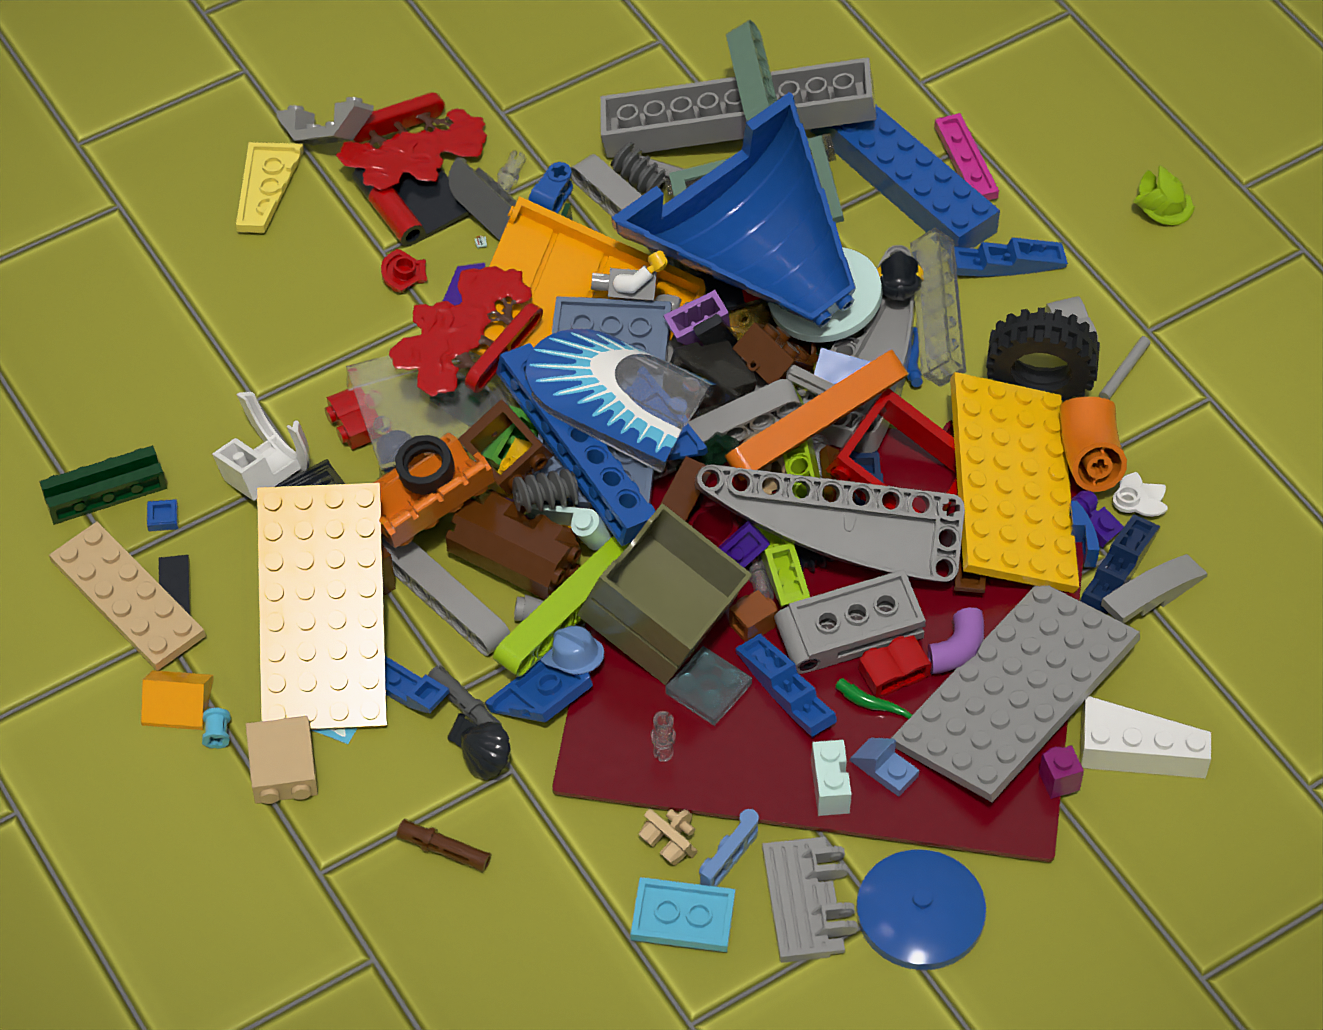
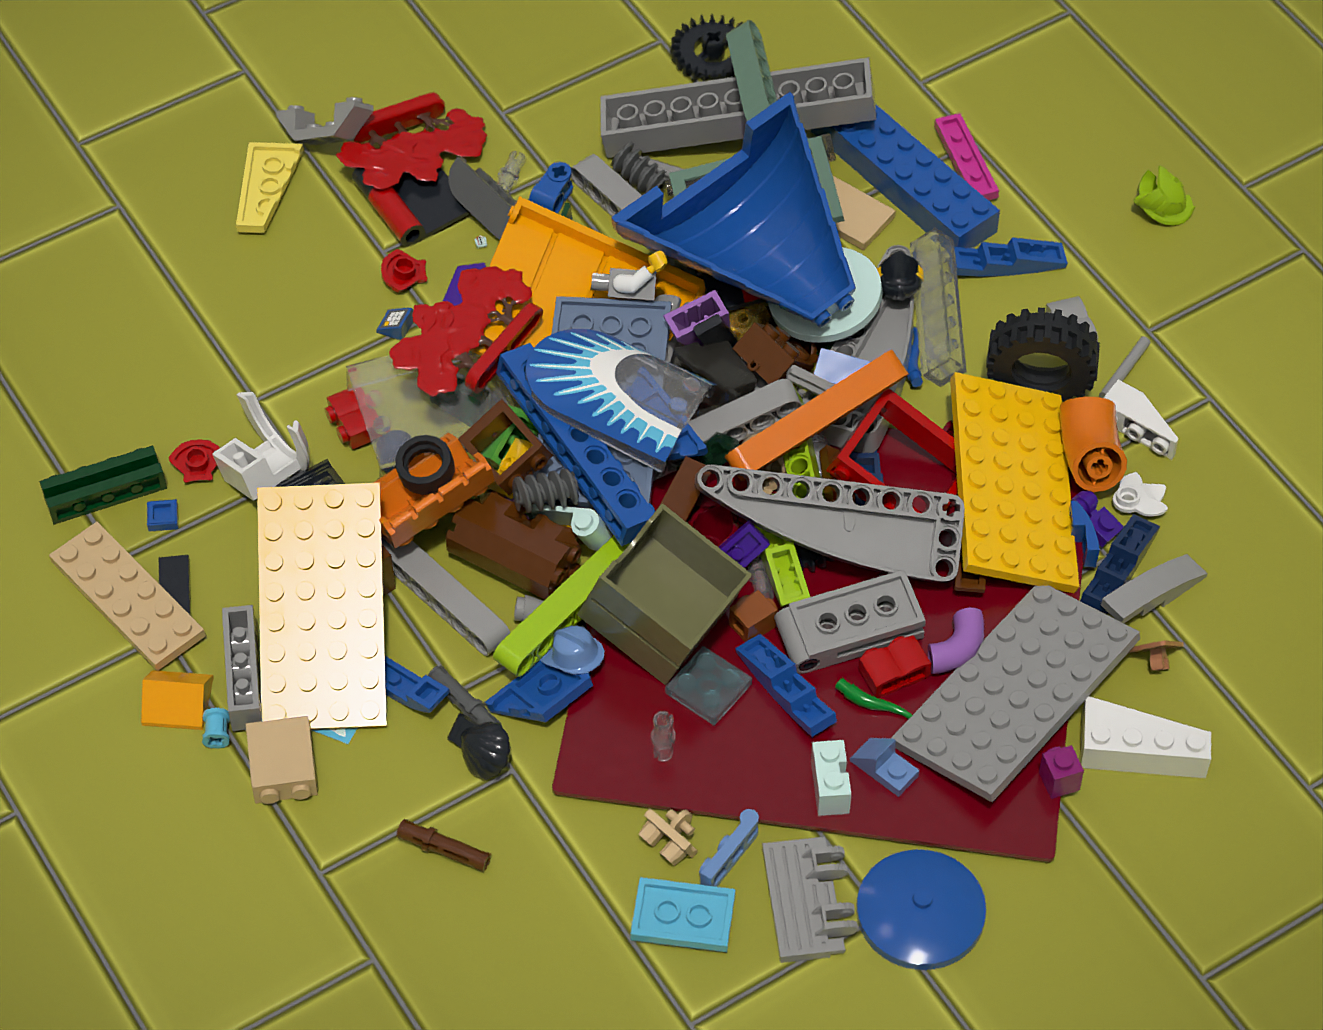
(195, 460): none -> red animal
(242, 666): none -> light grey brick
(396, 323): none -> blue slope
(710, 62): none -> black gear
(862, 215): none -> tan tile
(1141, 420): none -> white slope
(1158, 657): none -> nougat piece

